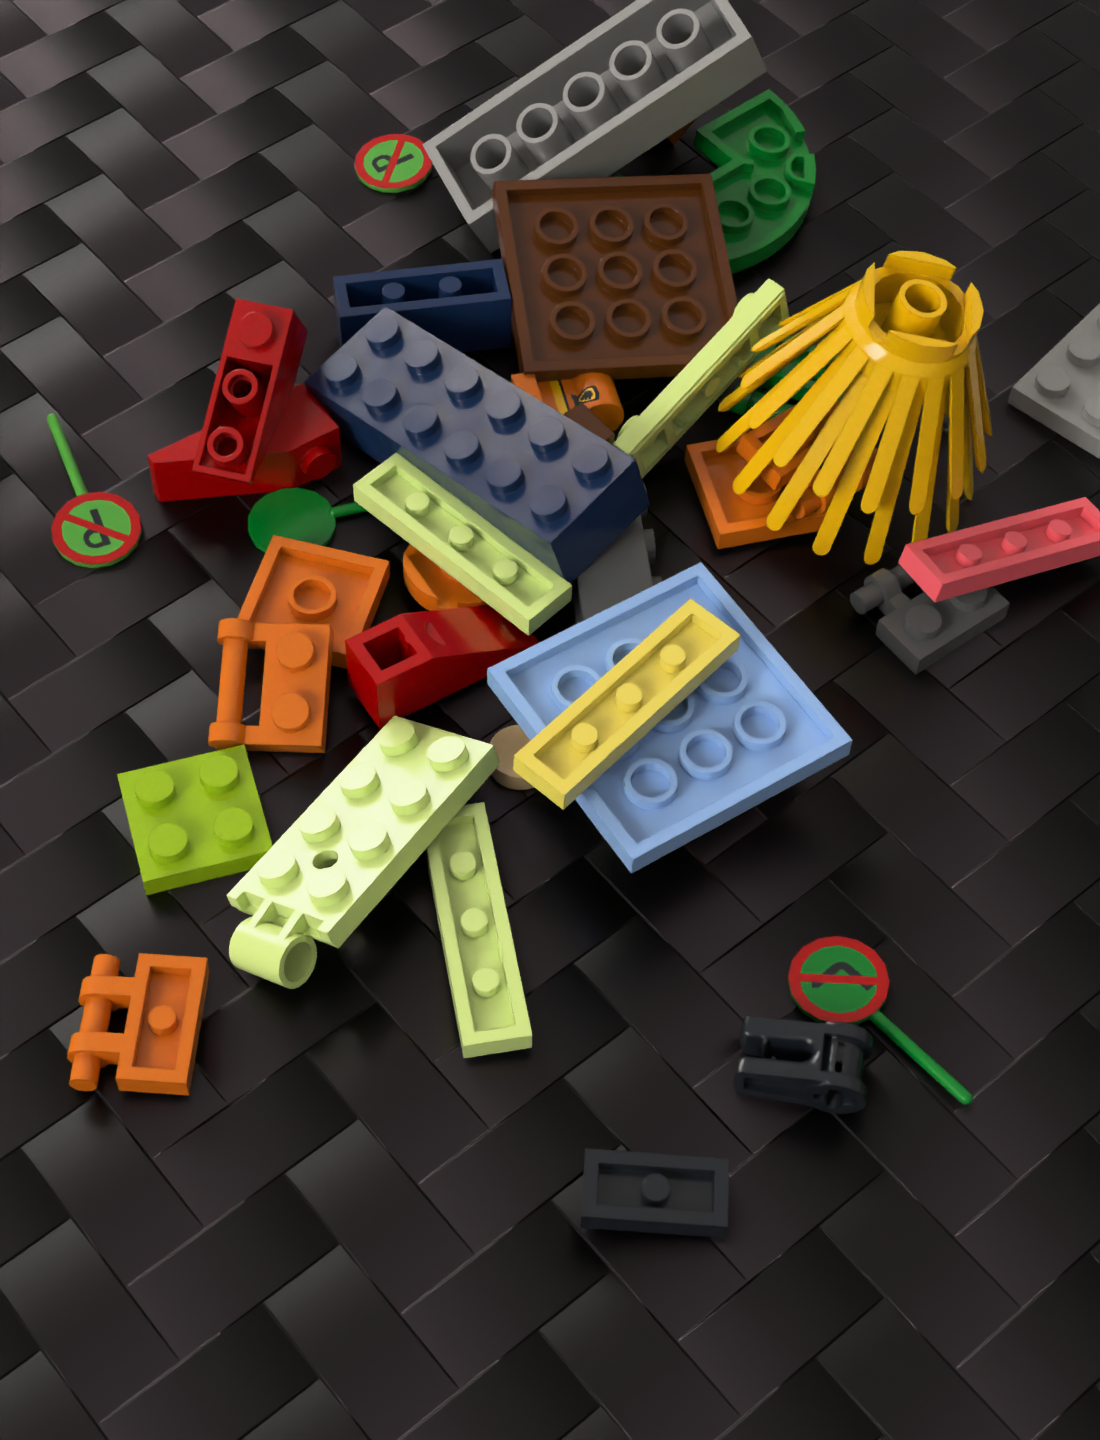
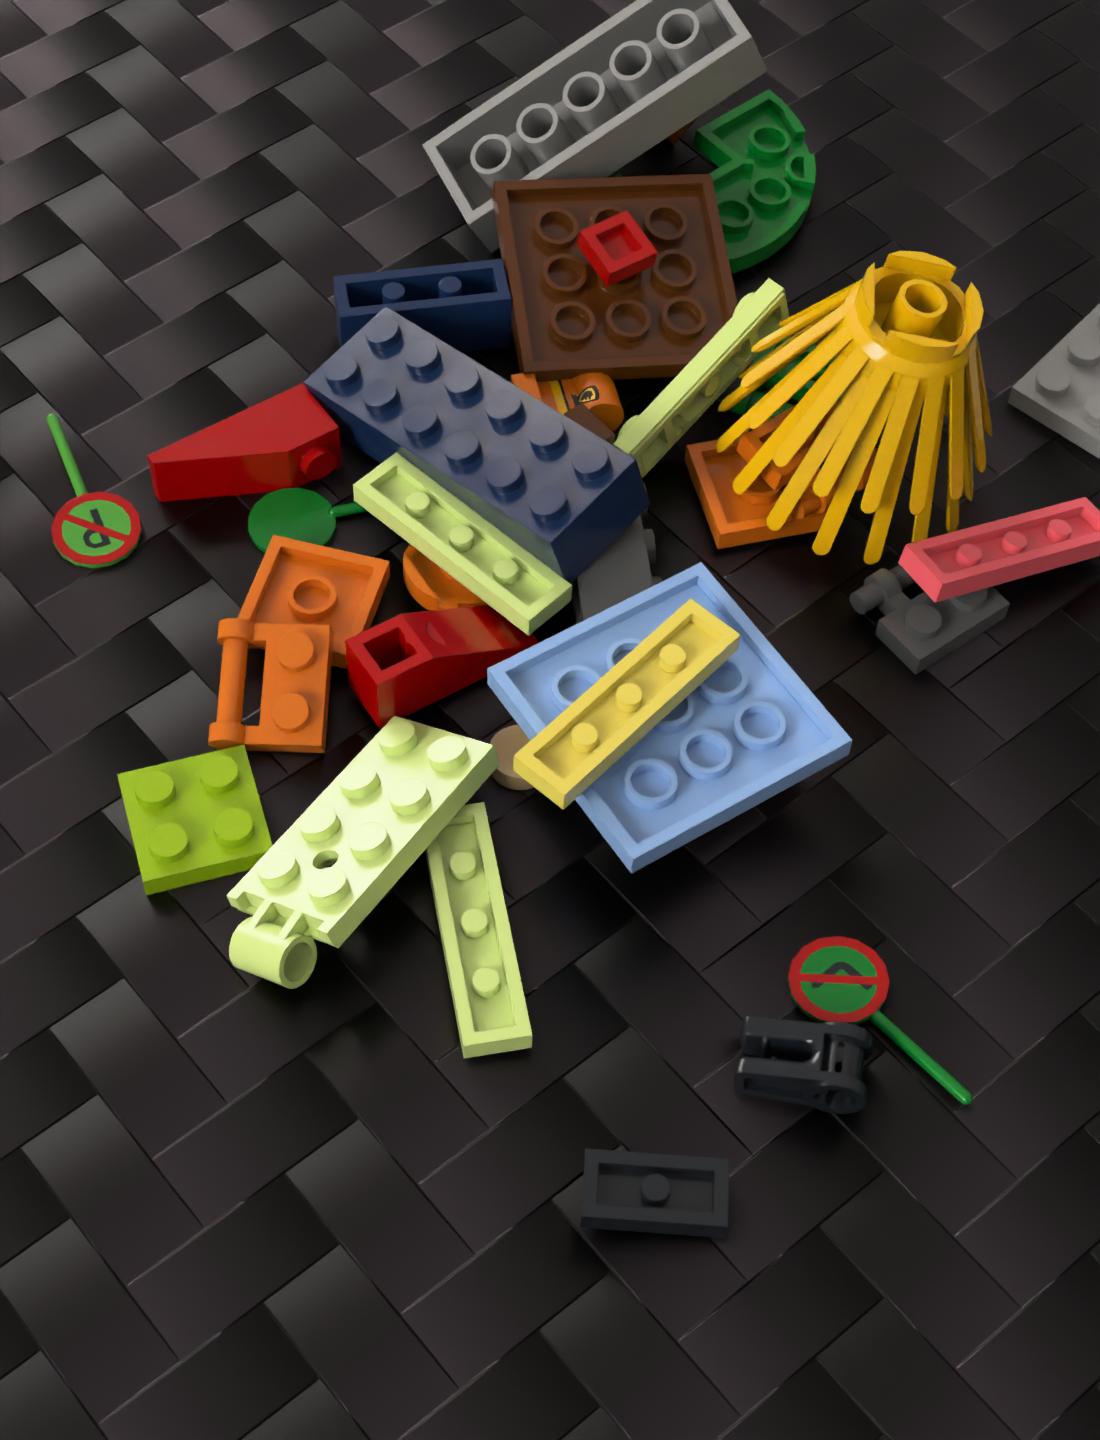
(160, 1027): orange plate -> none
(250, 389): red slope -> none
(393, 163): piece -> none
(617, 248): none -> red plate

